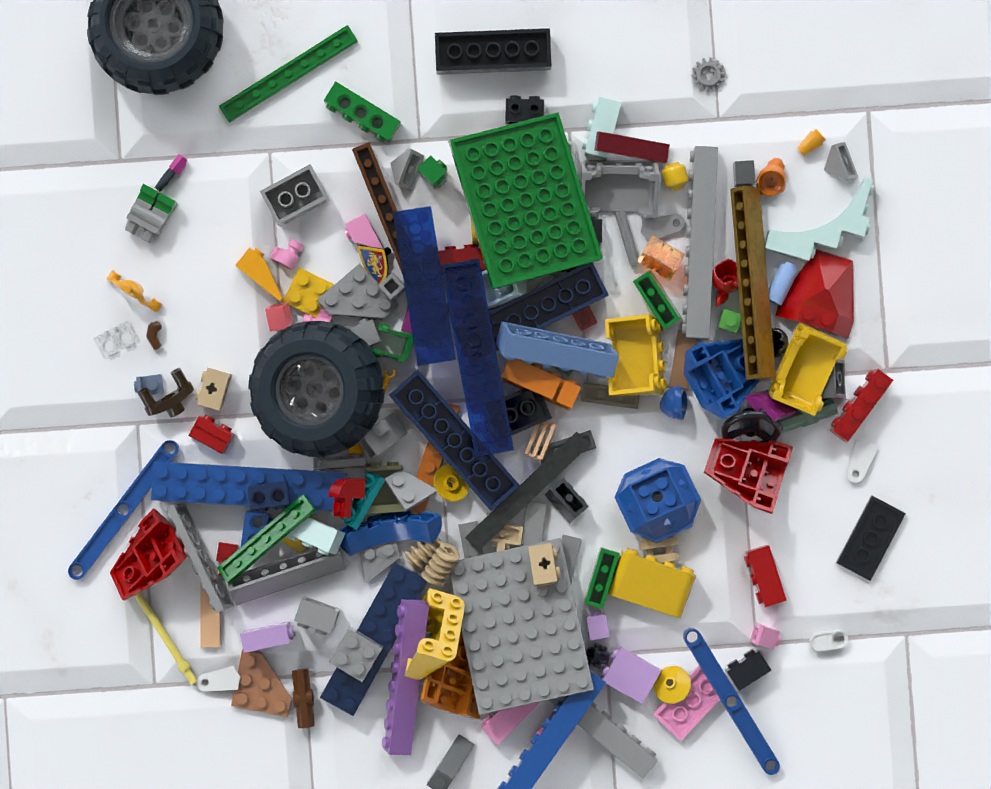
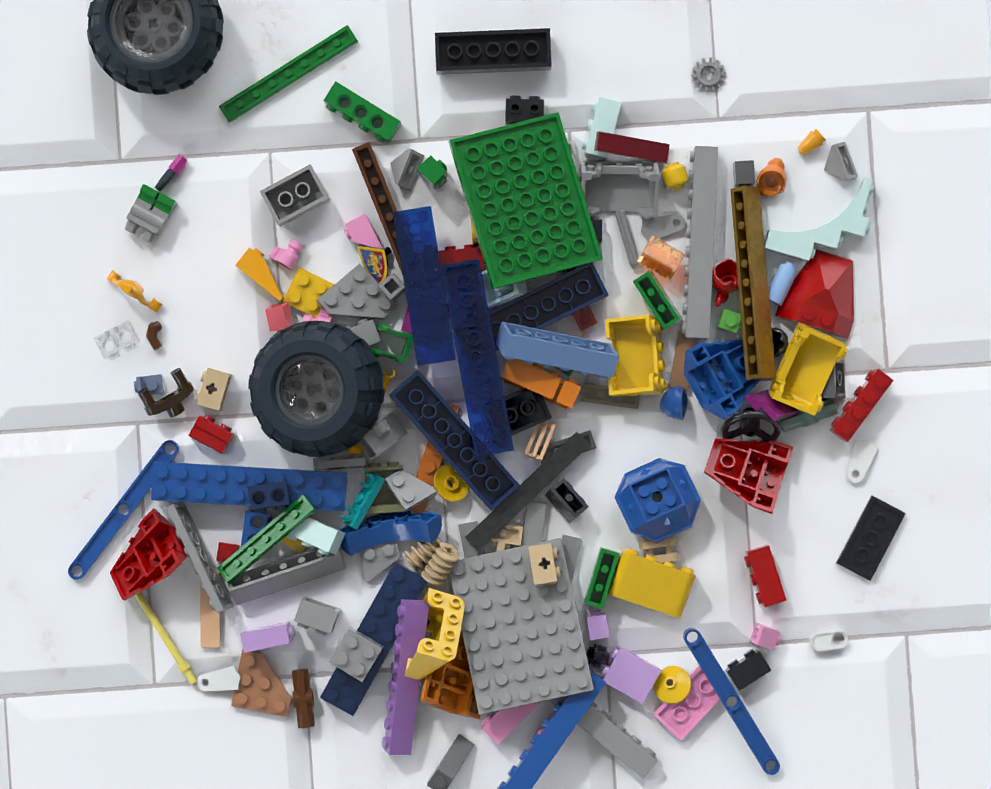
(343, 491): red brick -> none

